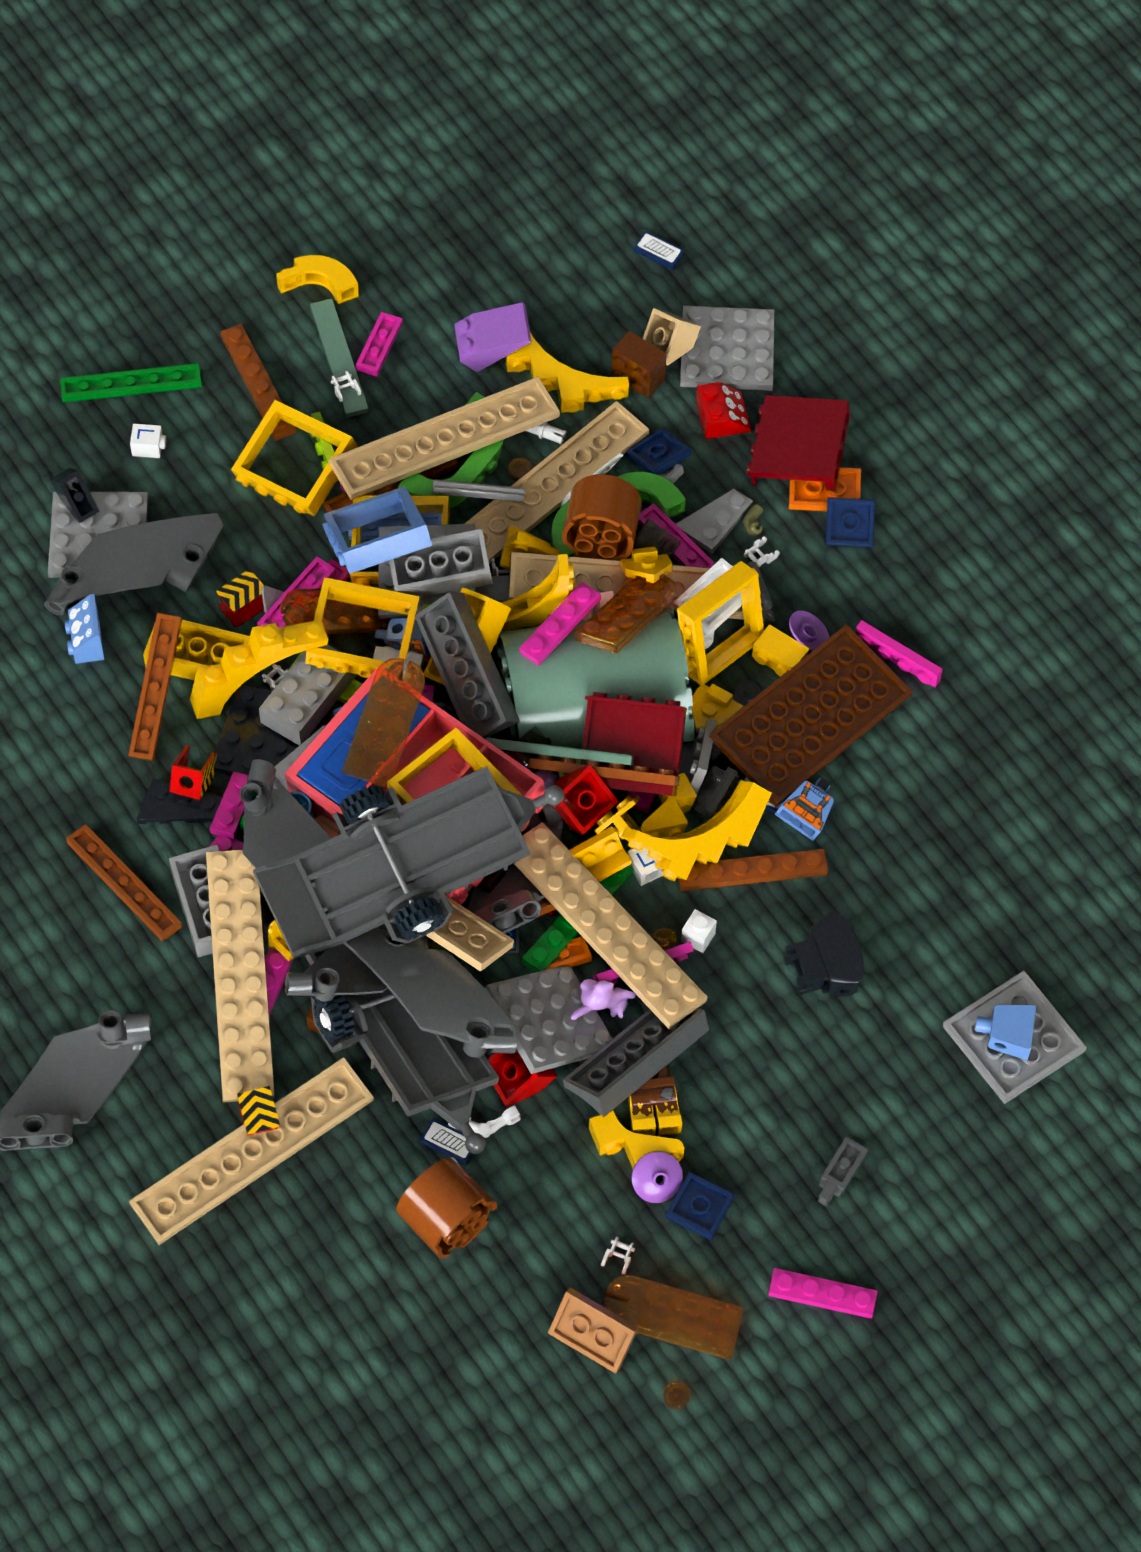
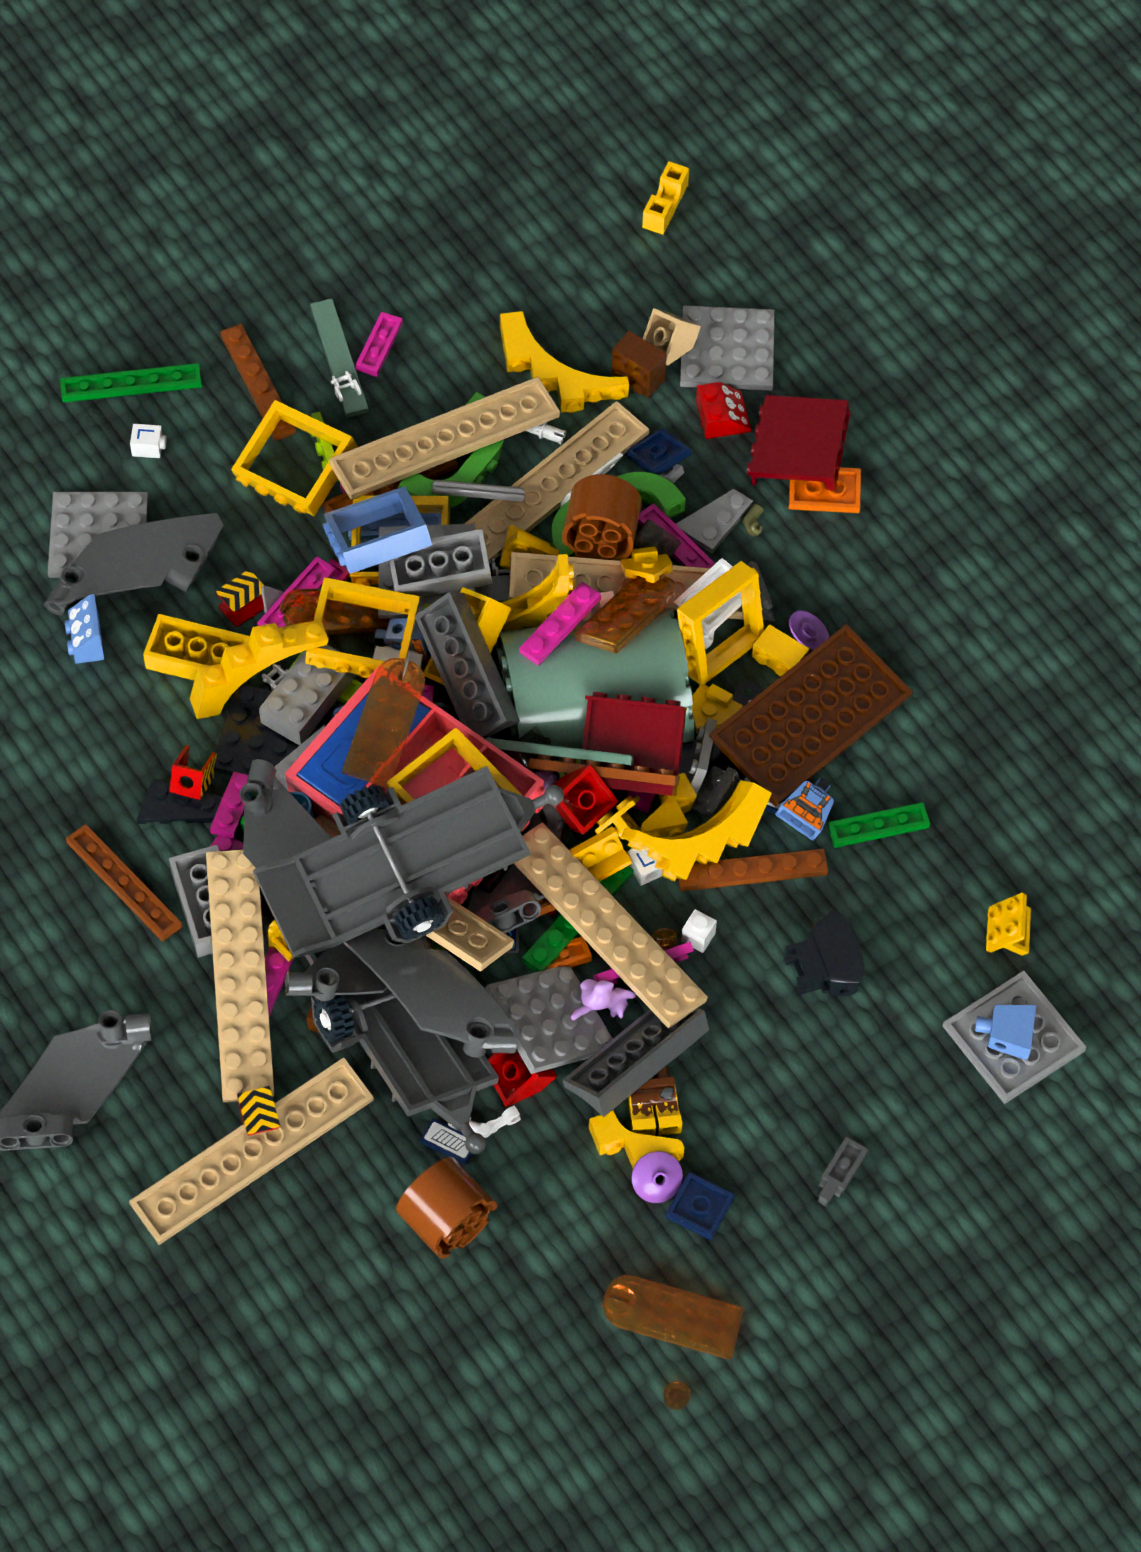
(74, 494): black slope -> none
(155, 687): dark orange plate -> none
(320, 271): yellow arch -> none
(492, 335): medium lavender slope -> none
(518, 468): clear orange tile -> none
(593, 1330): medium nougat plate -> none
(609, 1253): white piece -> none
(658, 250): tile -> none
(663, 205): none -> yellow arch
(764, 558): white piece -> none
(822, 1293): dark pink plate -> none
(850, 522): dark blue plate -> none
(878, 825): none -> green plate
(899, 654): dark pink plate -> none
(1009, 925): none -> yellow bracket

